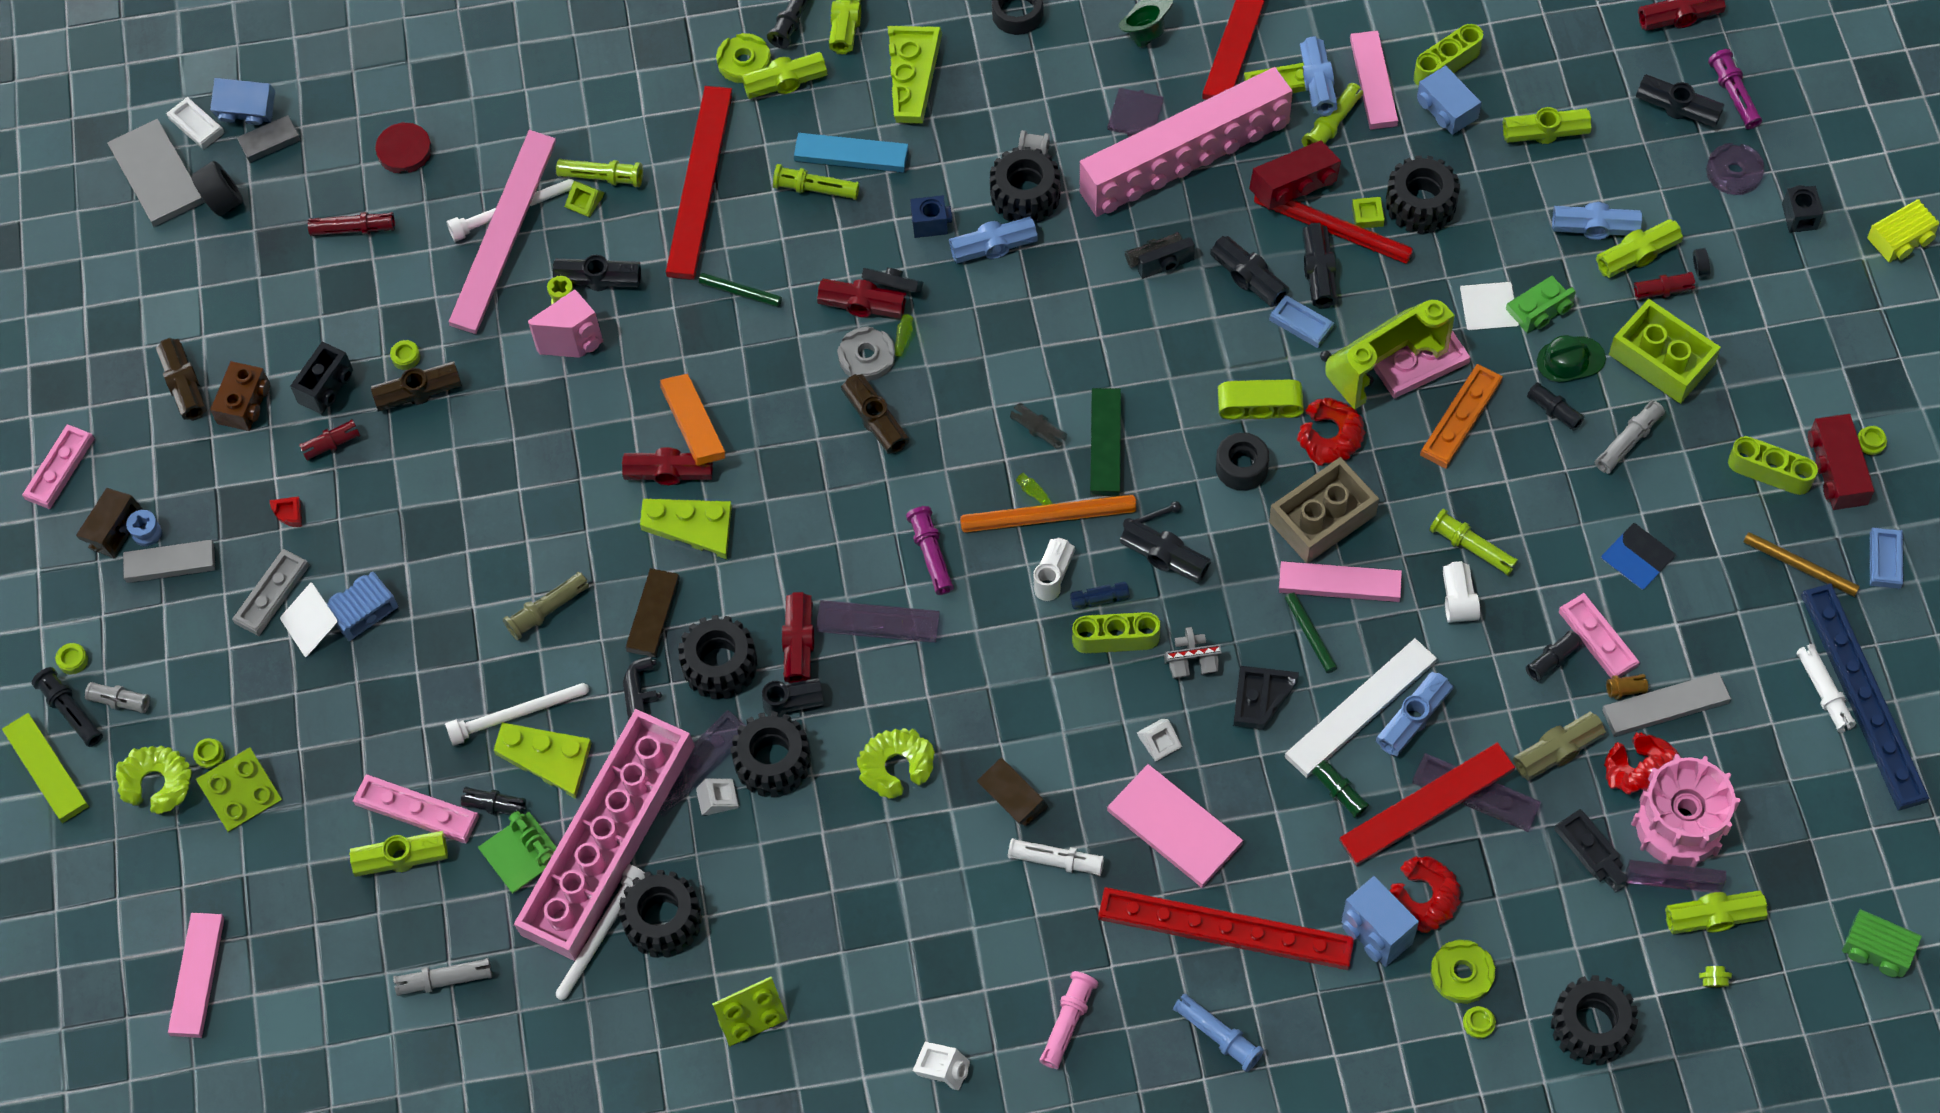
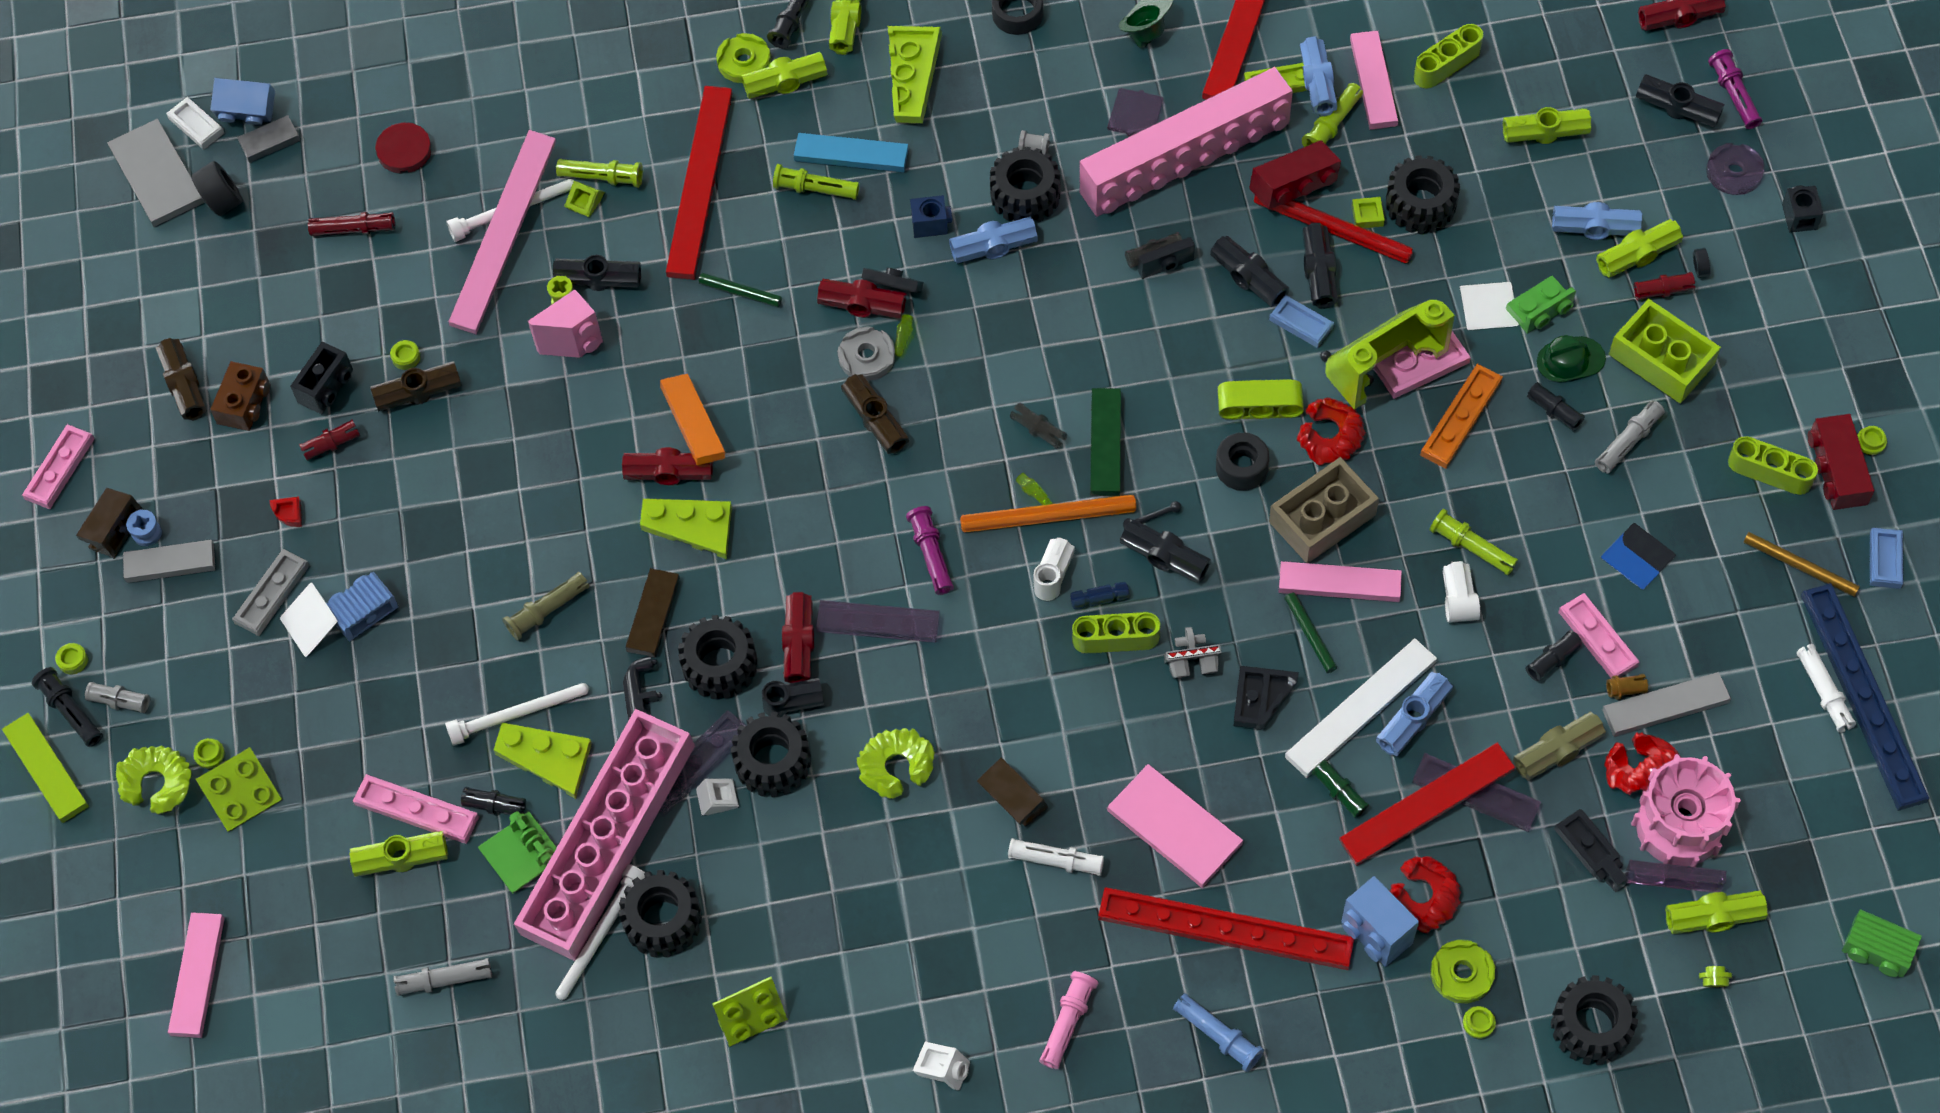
(1159, 739): white slope -> none
(1448, 100): medium blue brick -> none
(1903, 231): neon yellow brick -> none

